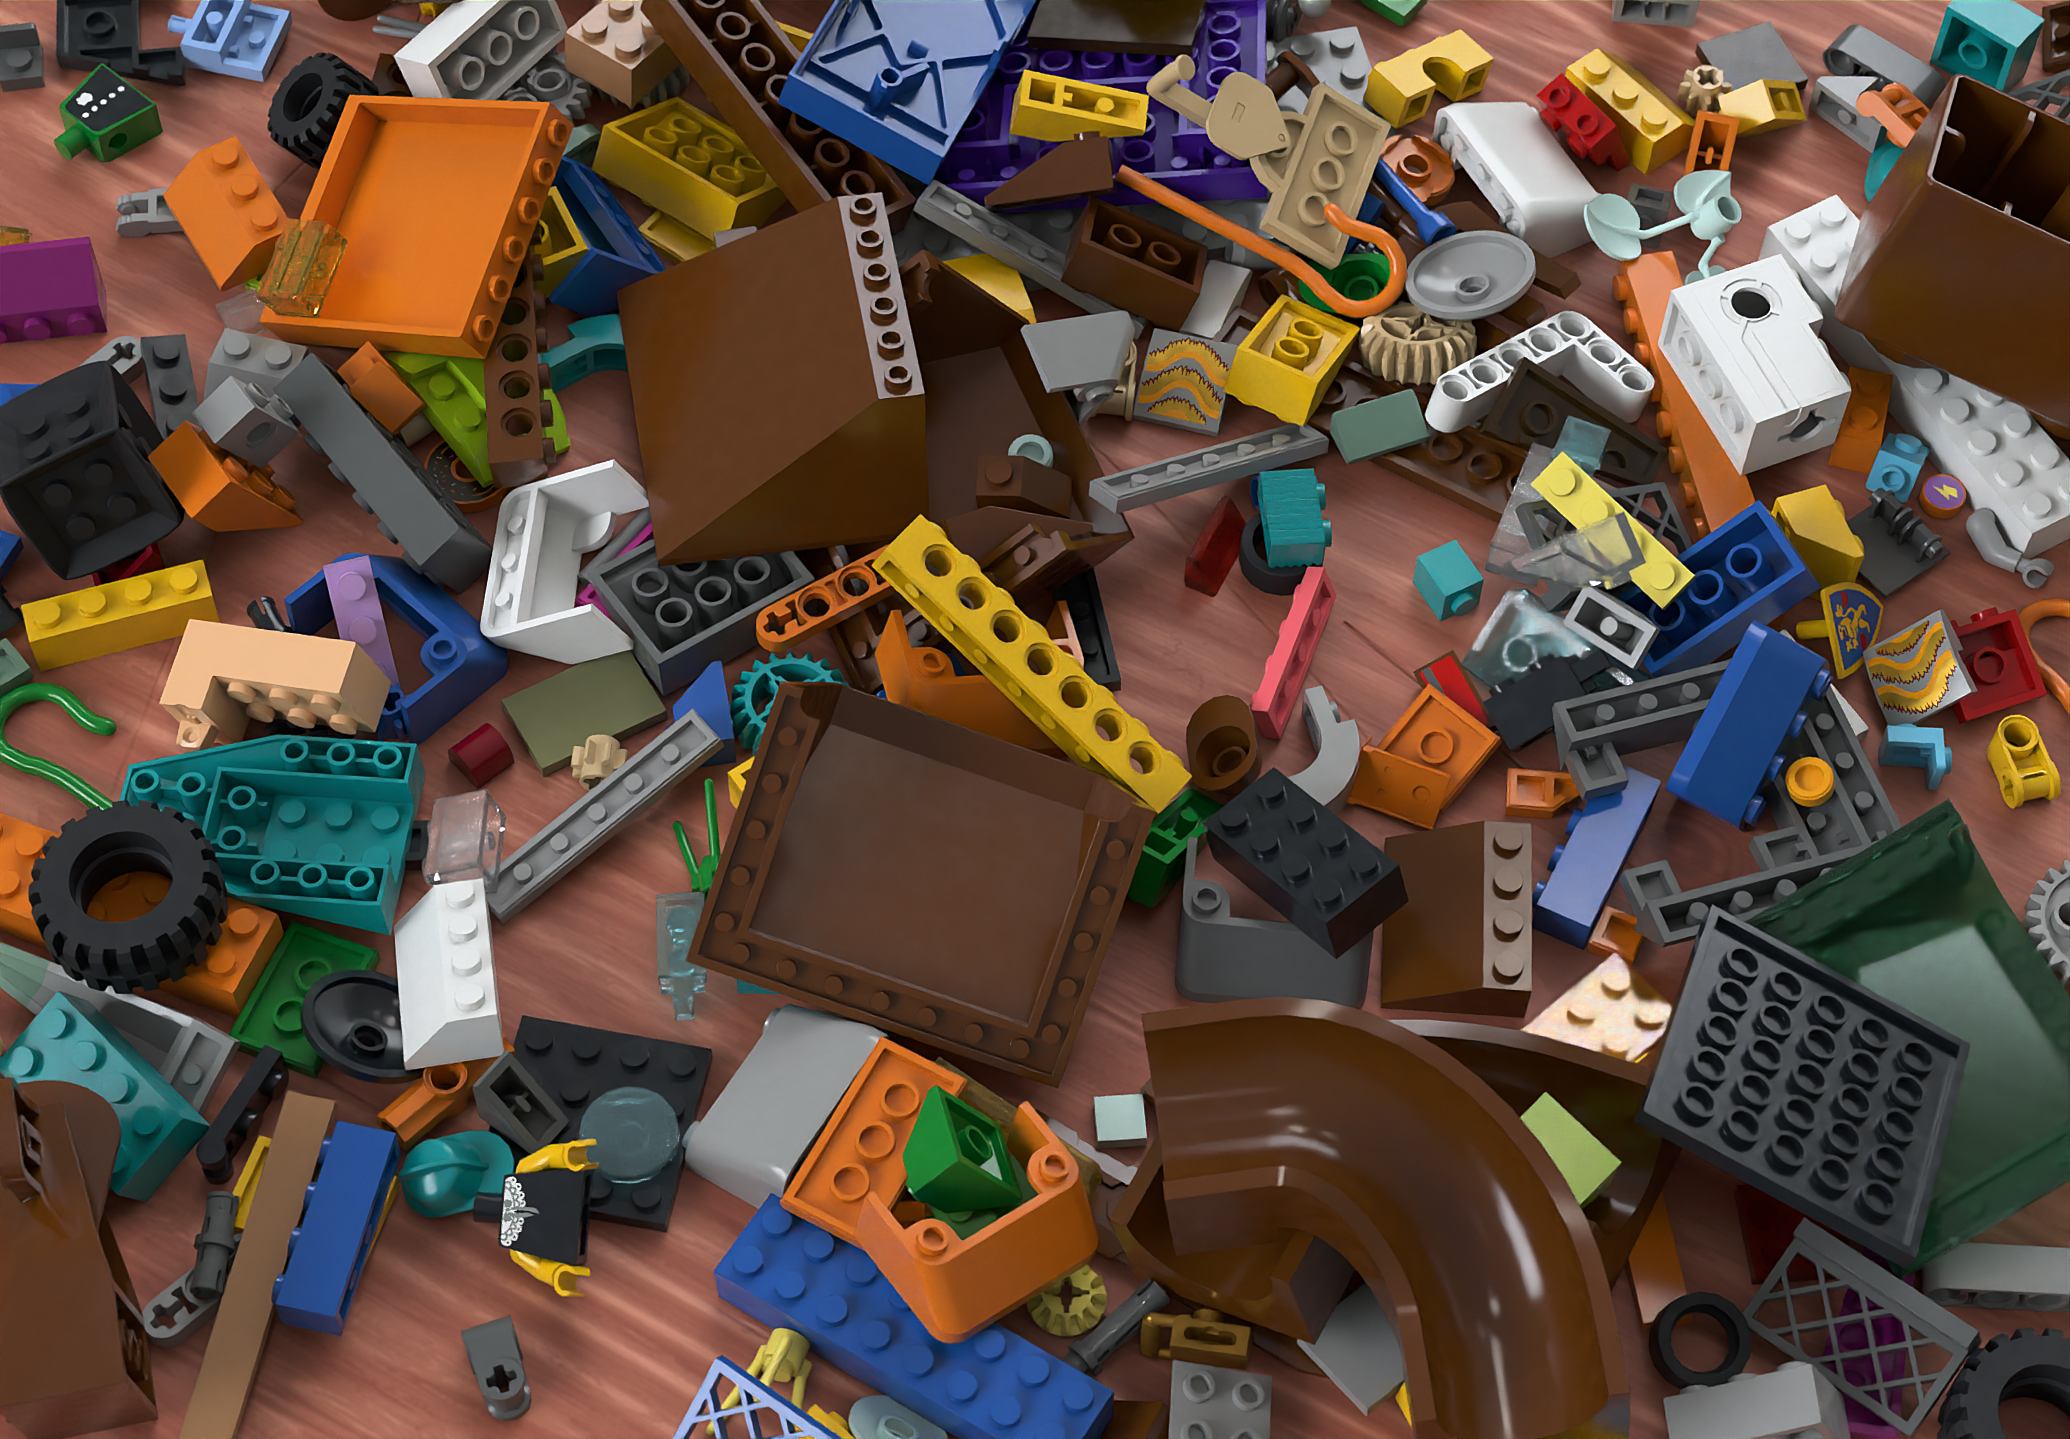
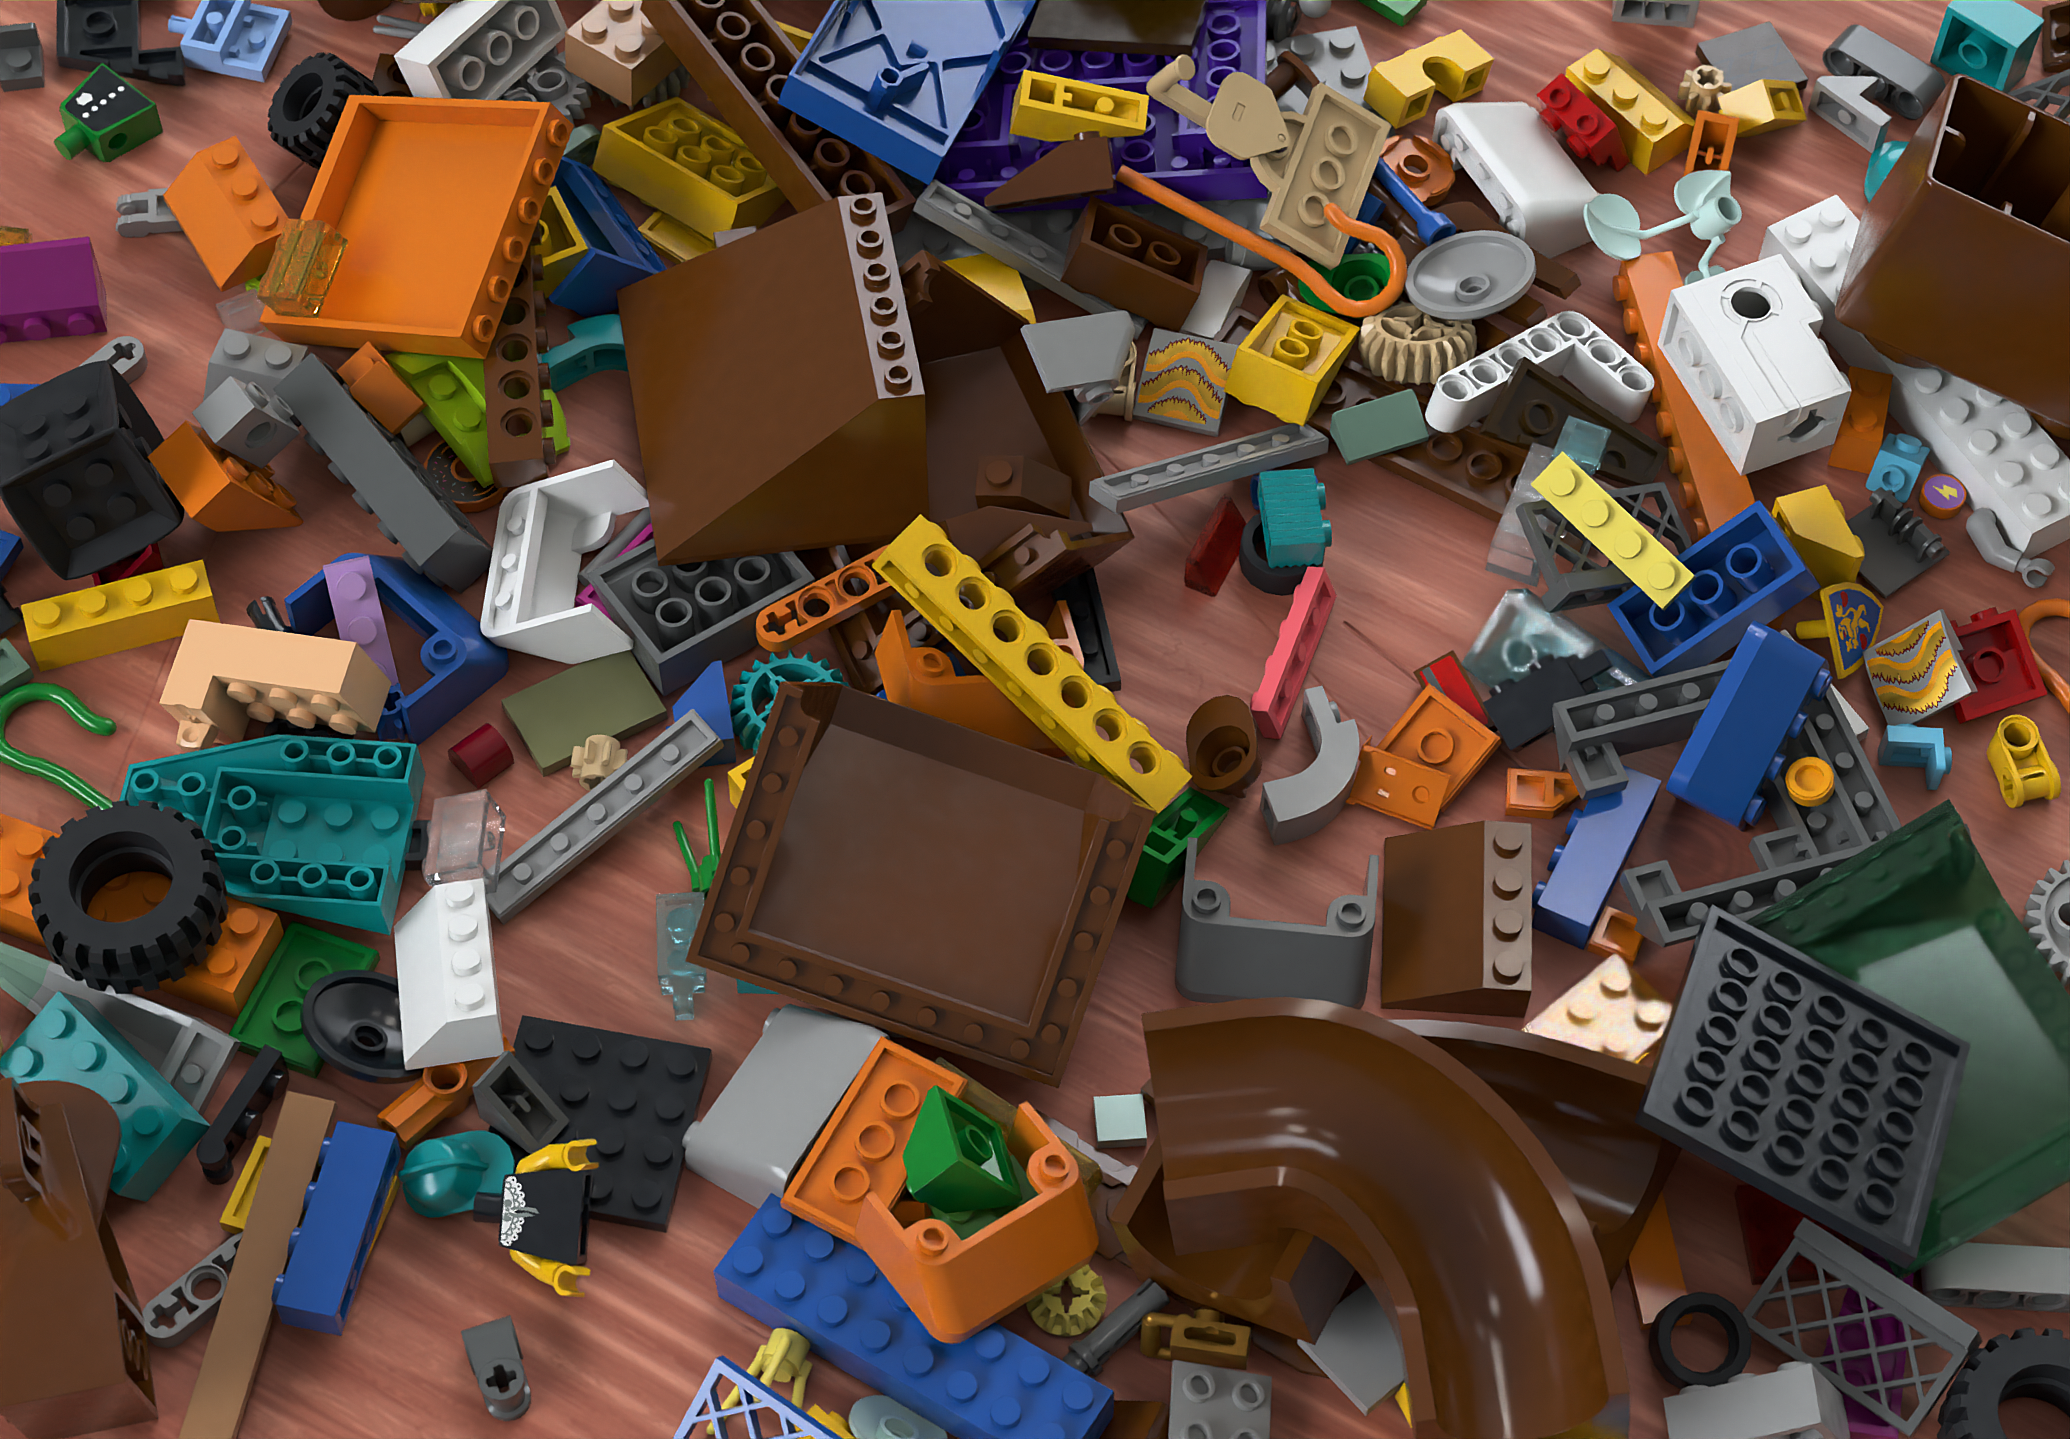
(169, 381): black plate -> none
(214, 1244): dark grey pin -> none
(632, 1132): clear light blue tile -> none
(1033, 447): light aqua tile -> none
(1305, 862): black brick -> none
(1448, 581): teal brick -> none
(1575, 1151): lime slope -> none
(1584, 556): clear slope -> none
(1612, 626): light grey slope -> none
(1652, 208): dark grey bracket -> none
(1896, 110): orange plate -> none

